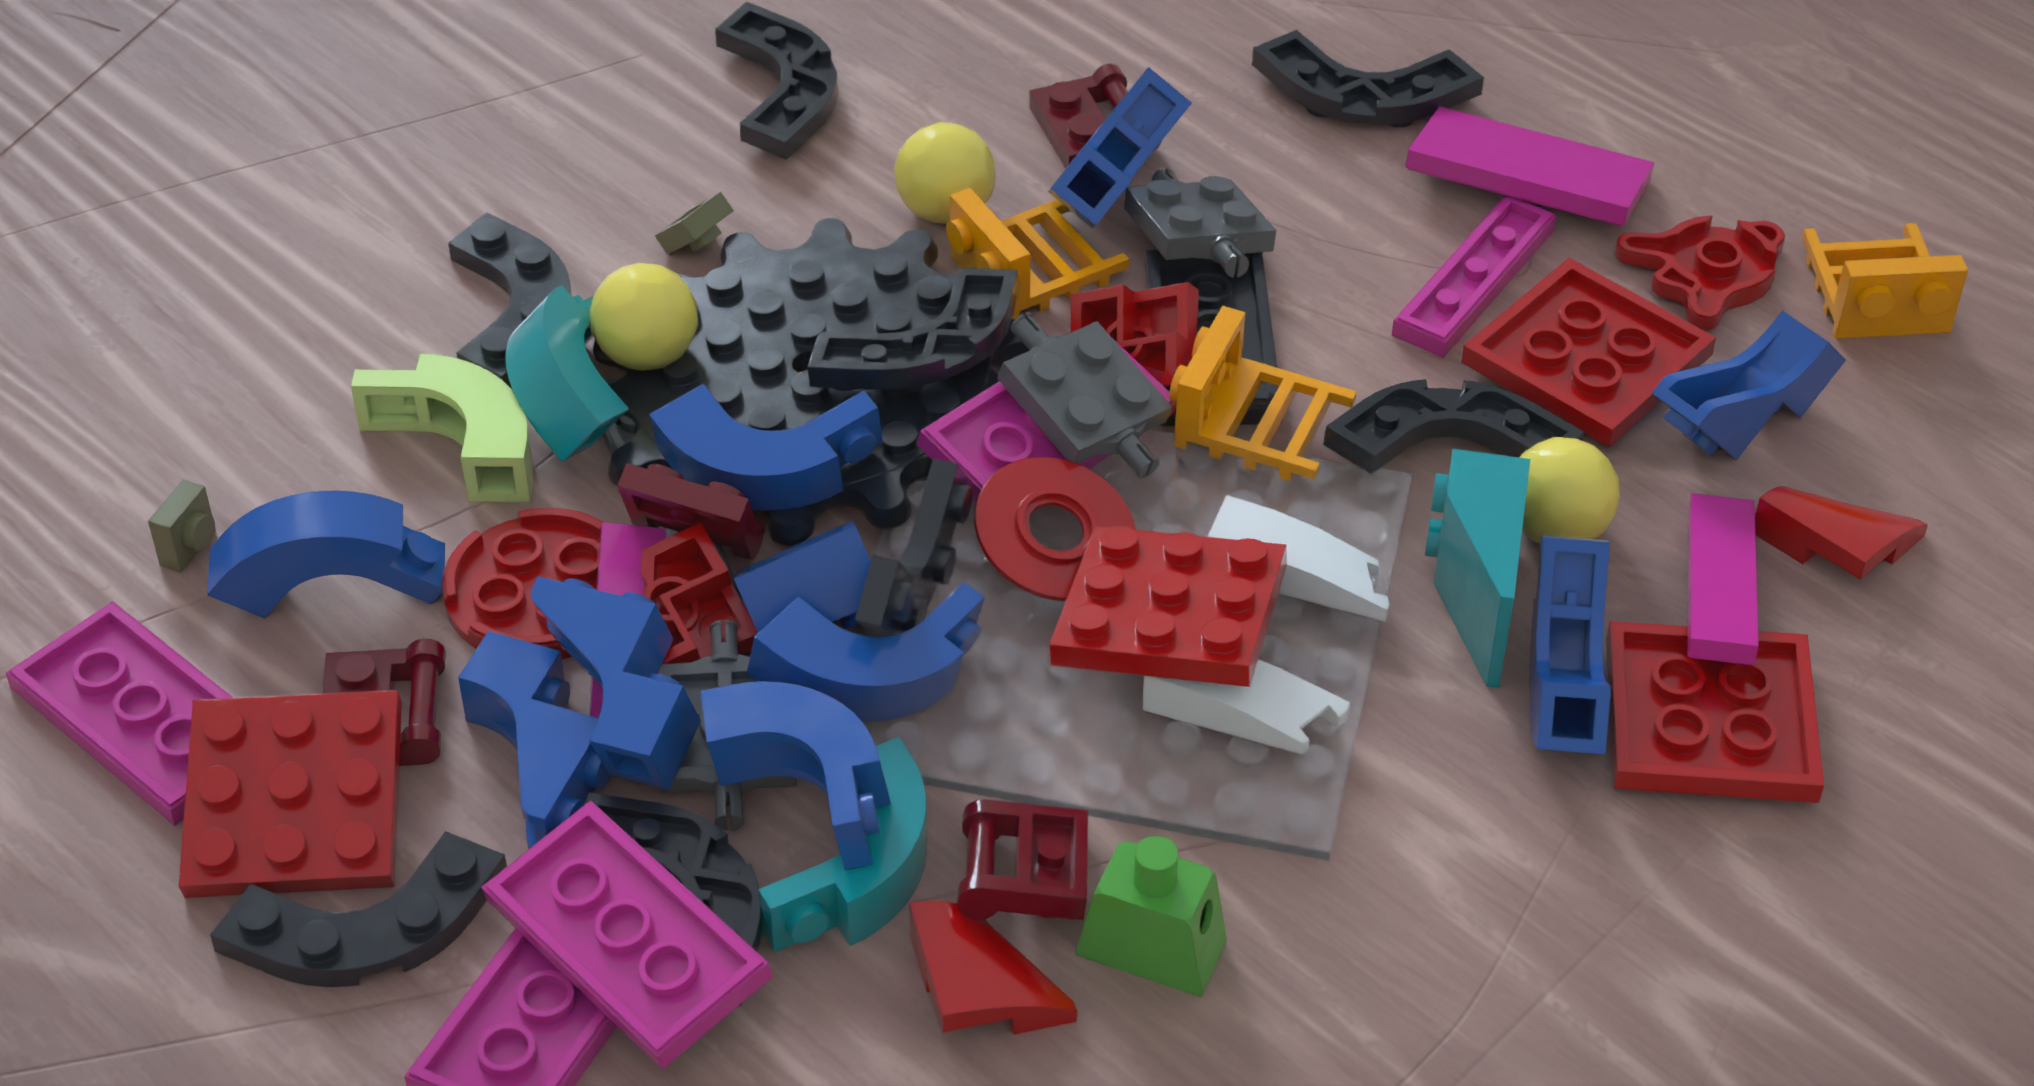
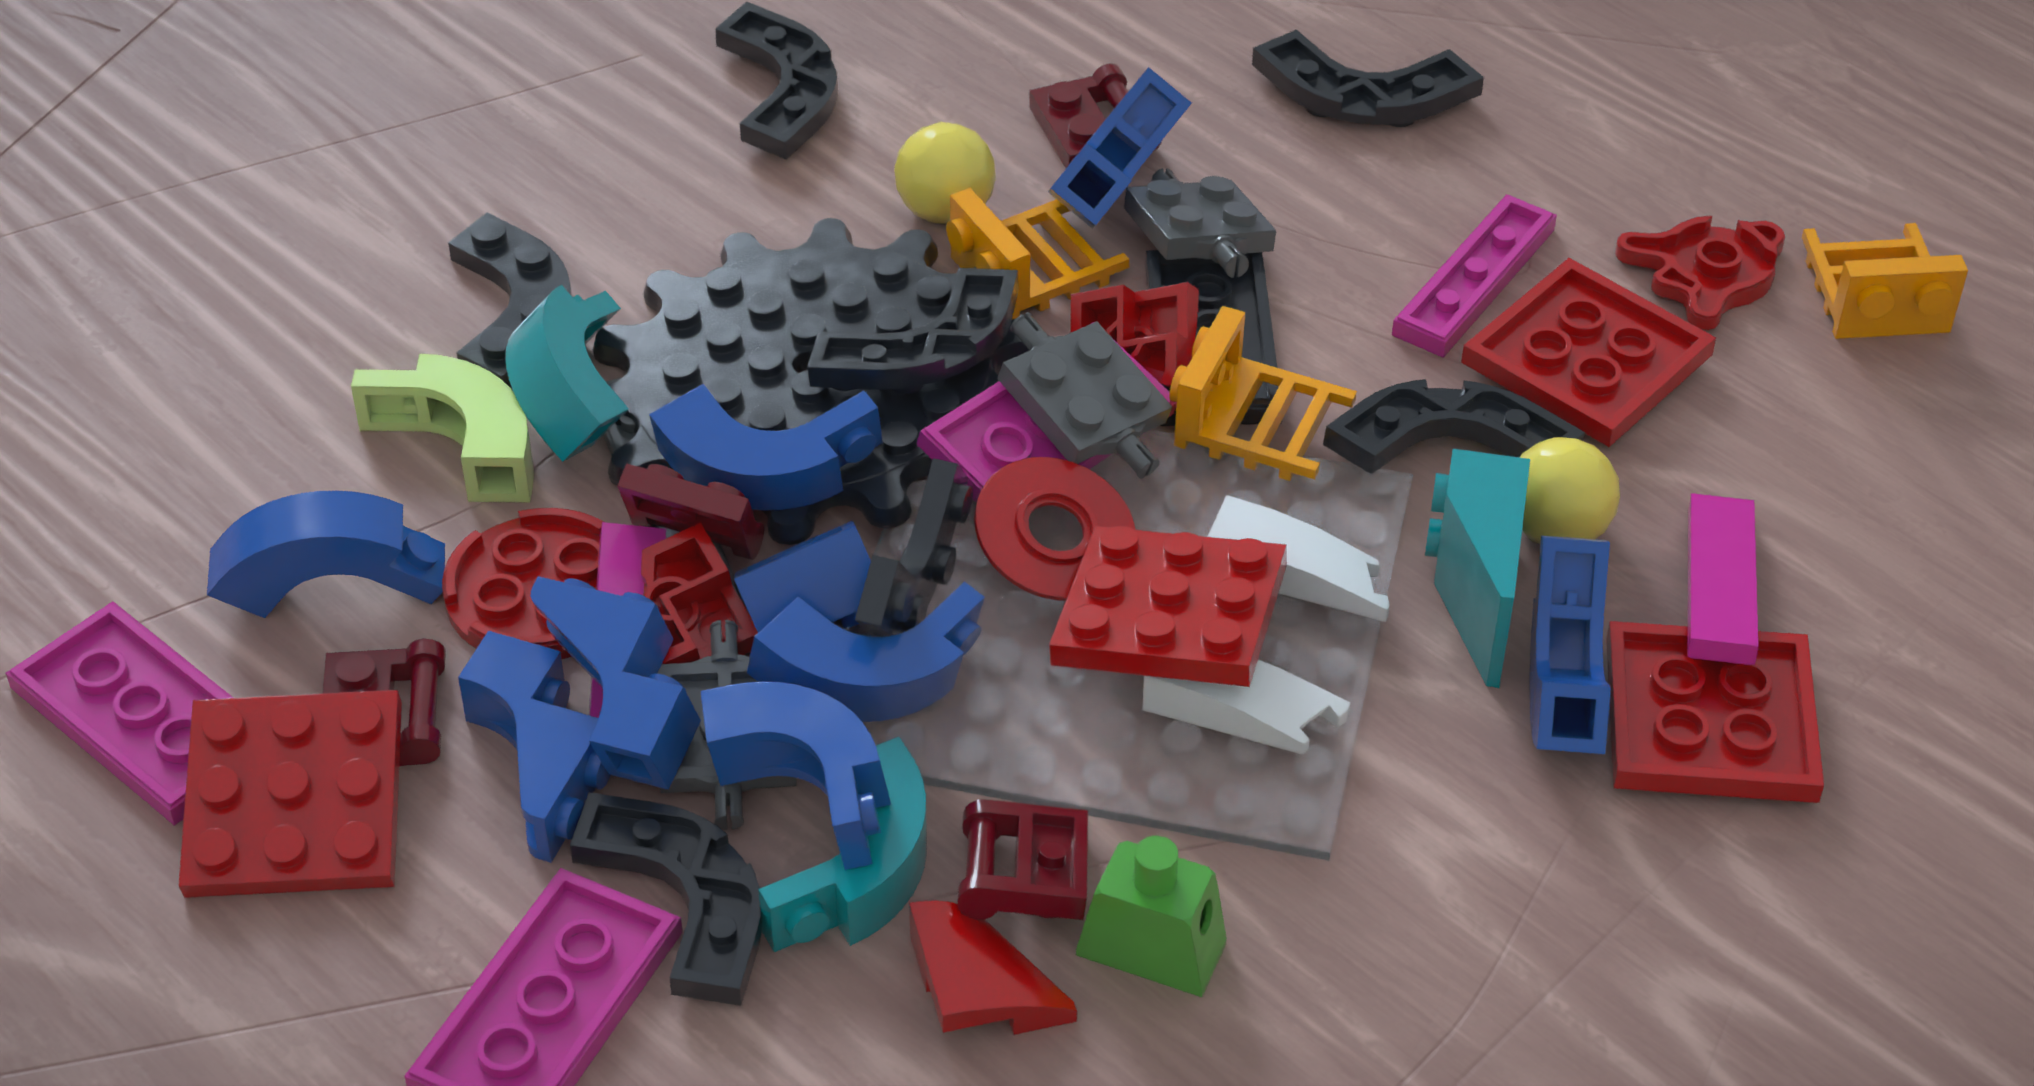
(182, 525): olive plate -> none
(337, 948): black plate -> none
(627, 934): dark pink tile -> none
(643, 316): light yellow piece -> none
(695, 226): olive plate -> none
(1530, 166): dark pink tile -> none
(1735, 398): blue arch -> none
(1838, 531): red slope -> none

